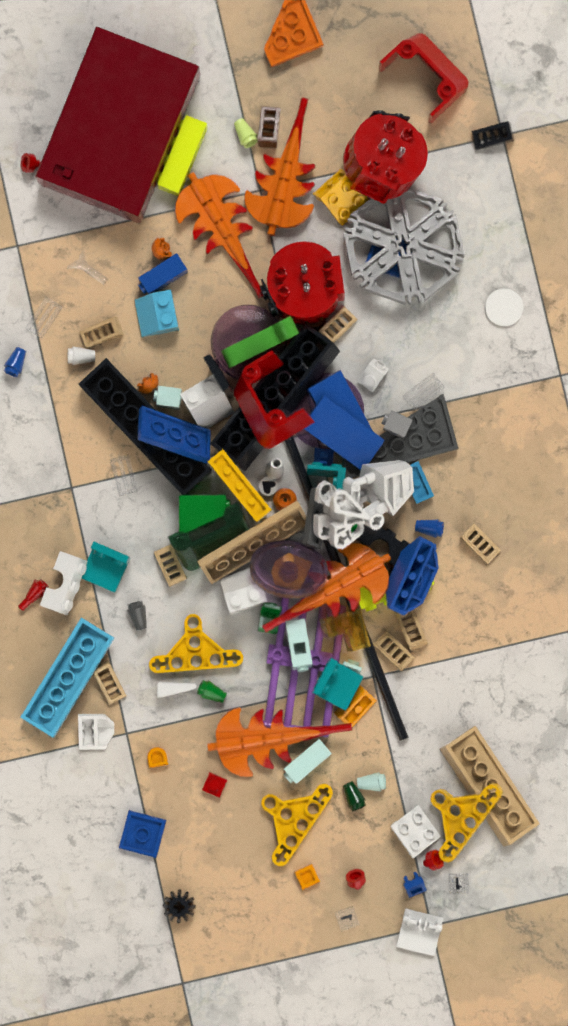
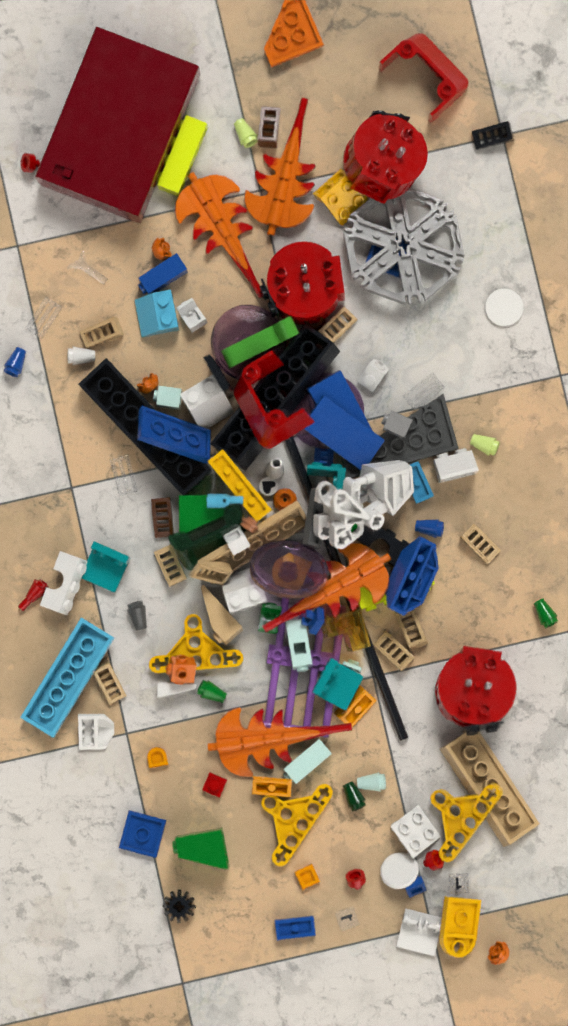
(158, 501): none -> reddish brown slope
(181, 669): none -> orange brick
(191, 315): none -> white bracket
(203, 847): none -> green slope
(219, 501): none -> medium azure piece
(220, 573): none -> tan slope
(222, 622): none -> tan slope
(236, 540): none -> white slope
(249, 524): none -> nougat plate
(271, 786): none -> light orange slope
(295, 927): none -> blue plate
(314, 621): none -> blue tile
(399, 870): none -> white piece
(455, 466): none -> white slope
(459, 925): none -> yellow tile
(476, 690): none -> red piece
(485, 444): none -> yellowish green cone
(498, 953): none -> orange plate
(545, 613): none -> green cone

